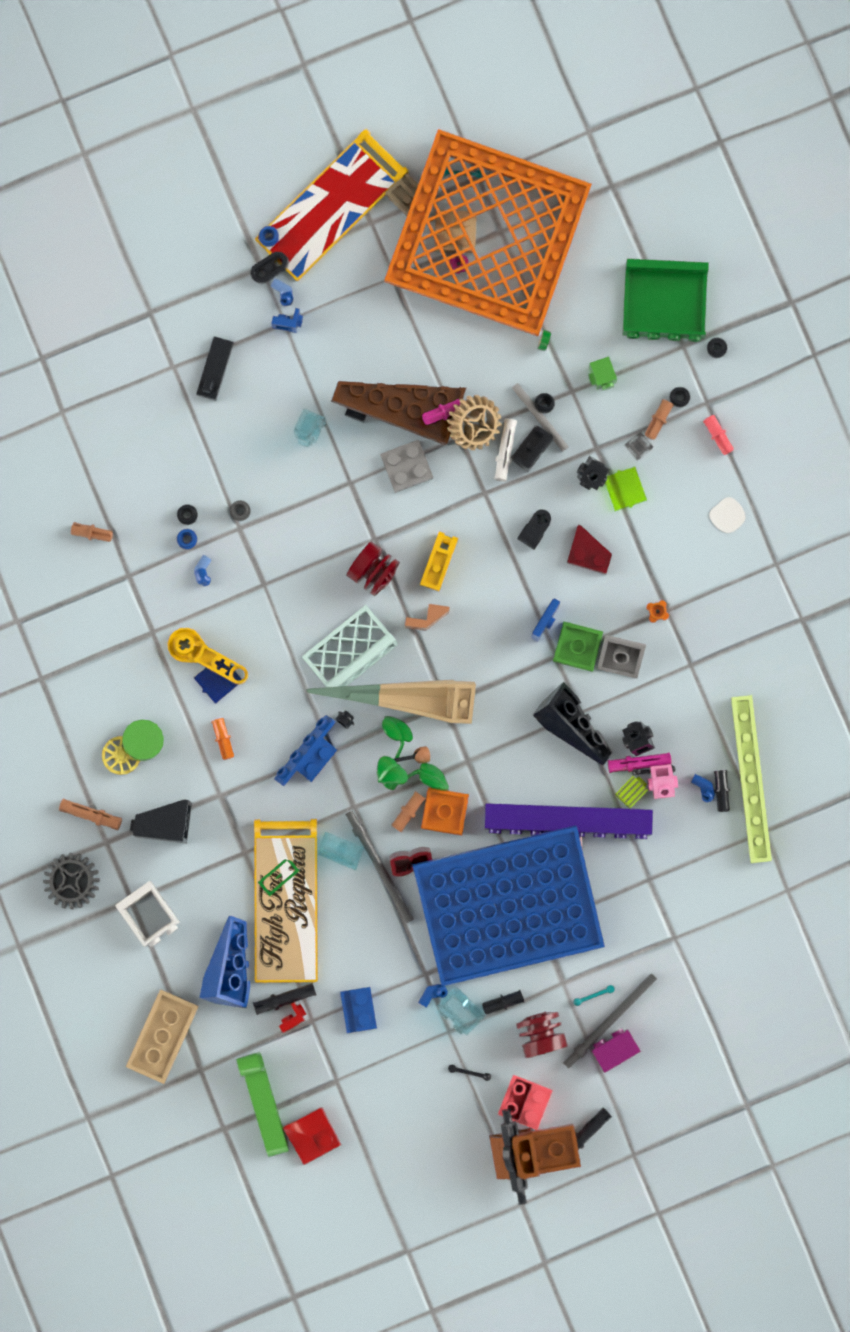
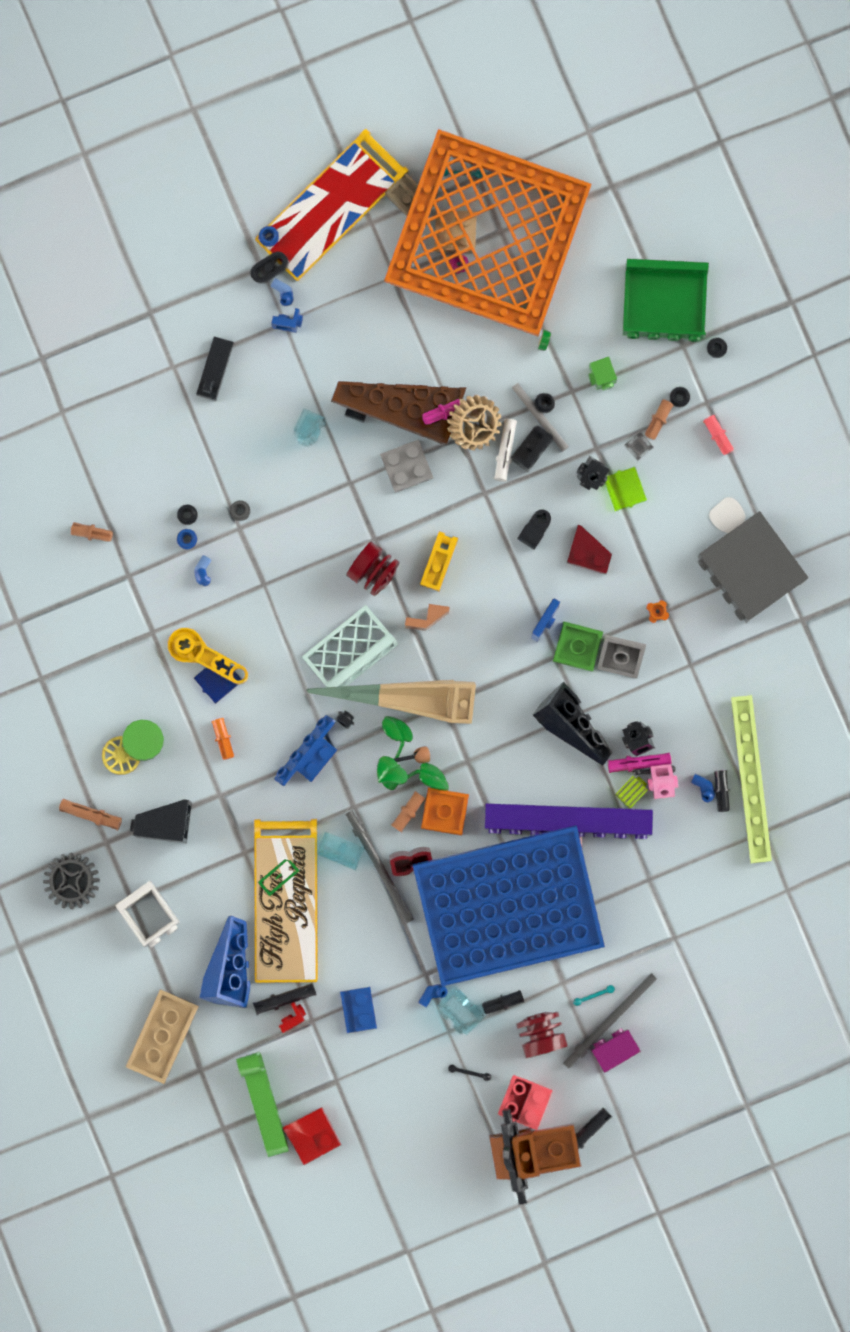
(752, 567): none -> dark grey panel

